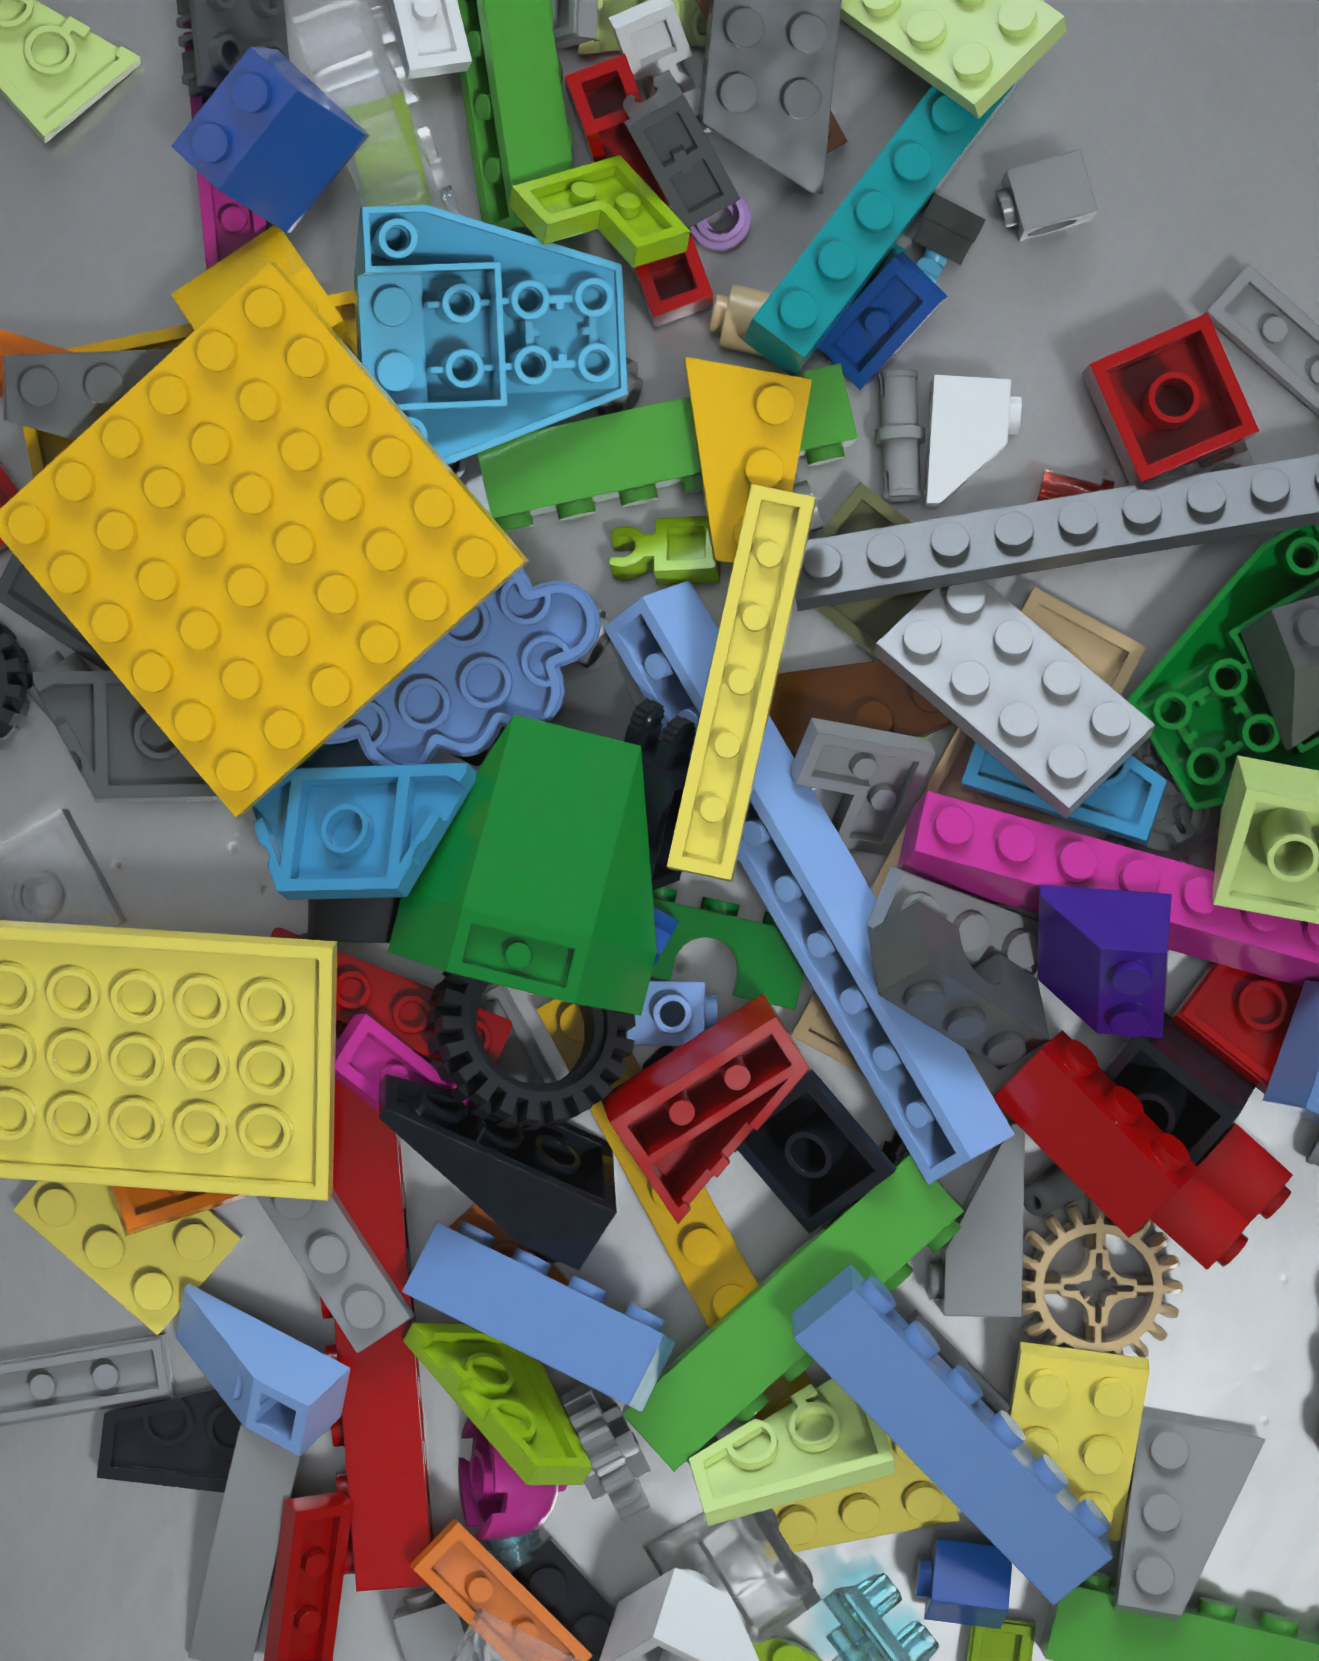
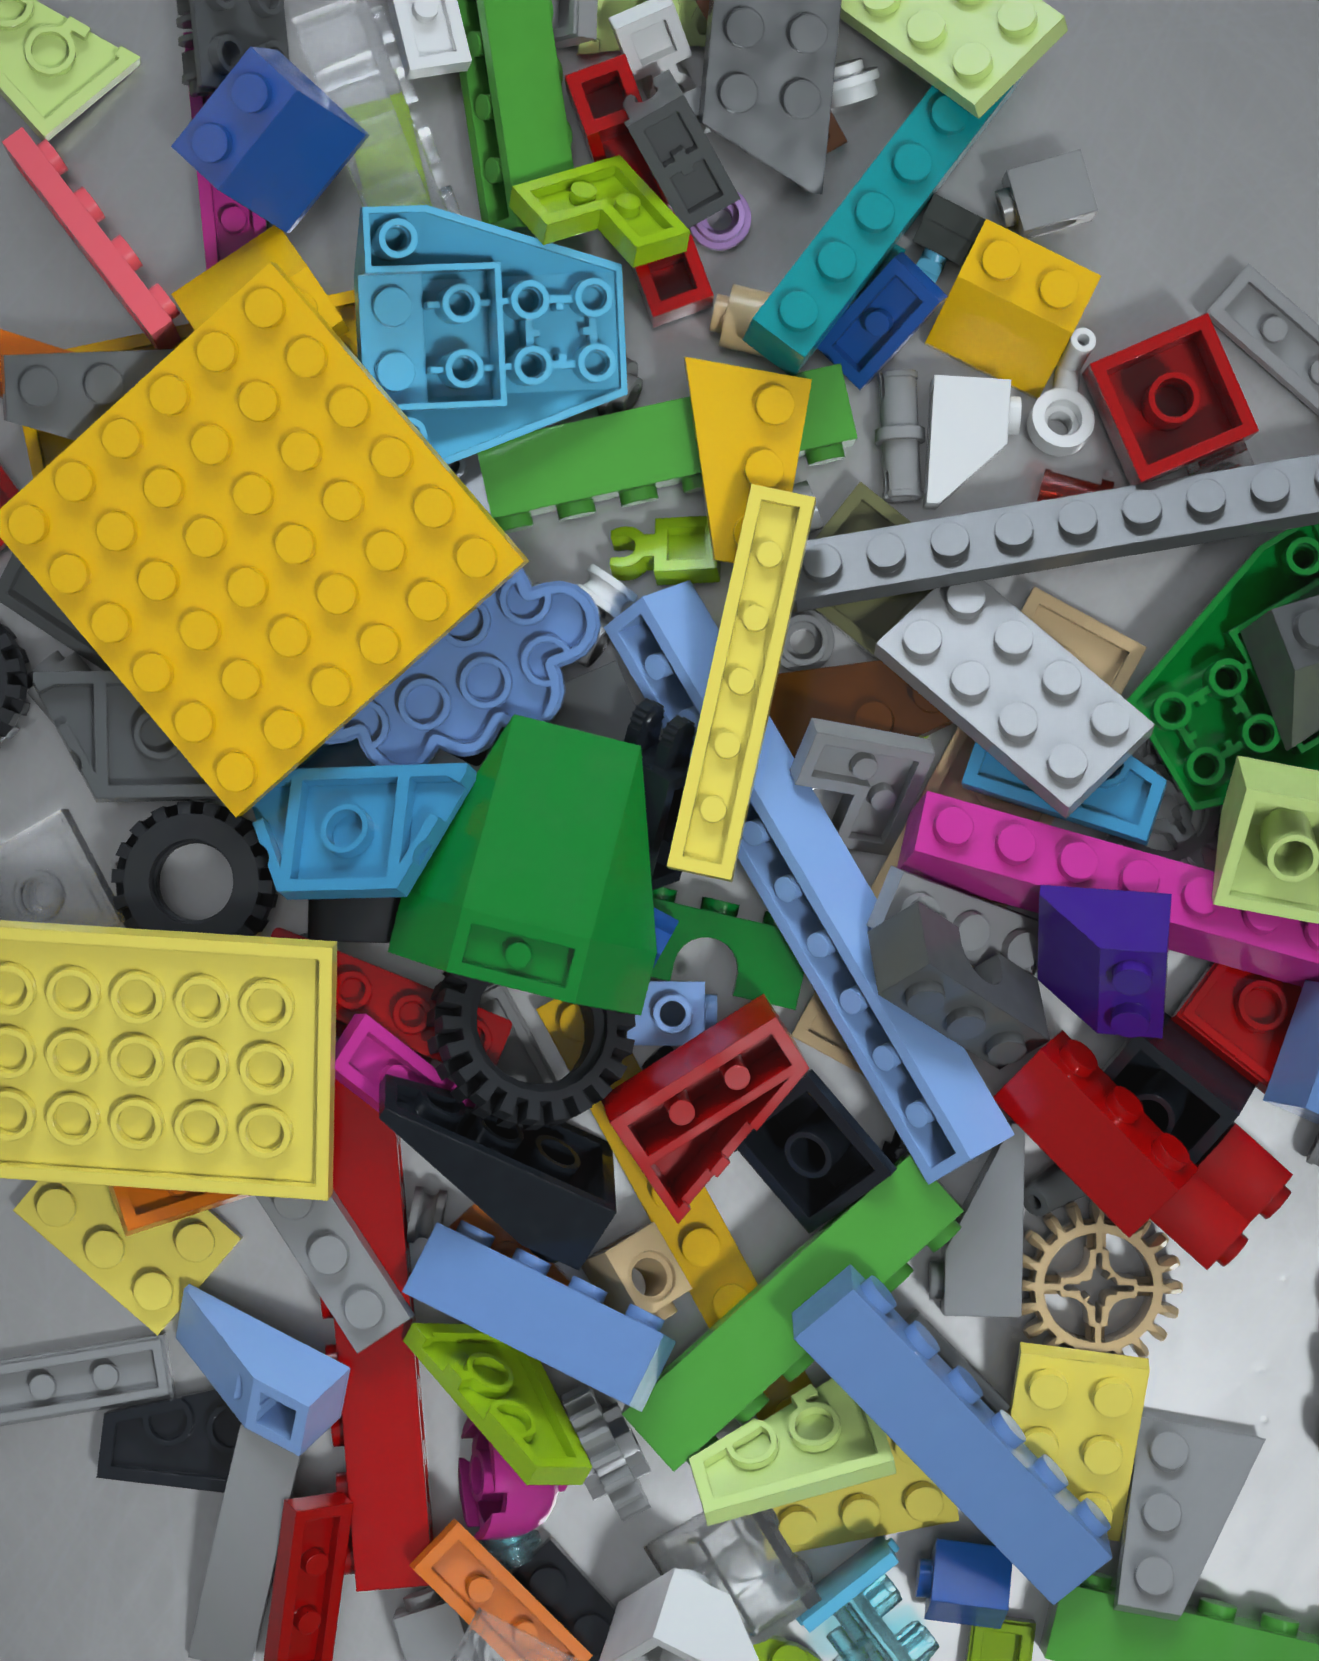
(80, 218): none -> coral plate
(184, 824): none -> black tyre
(425, 1213): none -> light grey bush
(607, 591): none -> white bush
(652, 1257): none -> tan brick
(823, 637): none -> light grey plate
(851, 1579): none -> medium azure piece
(853, 82): none -> white plate
(1012, 309): none -> yellow slope
(1065, 402): none -> white plate

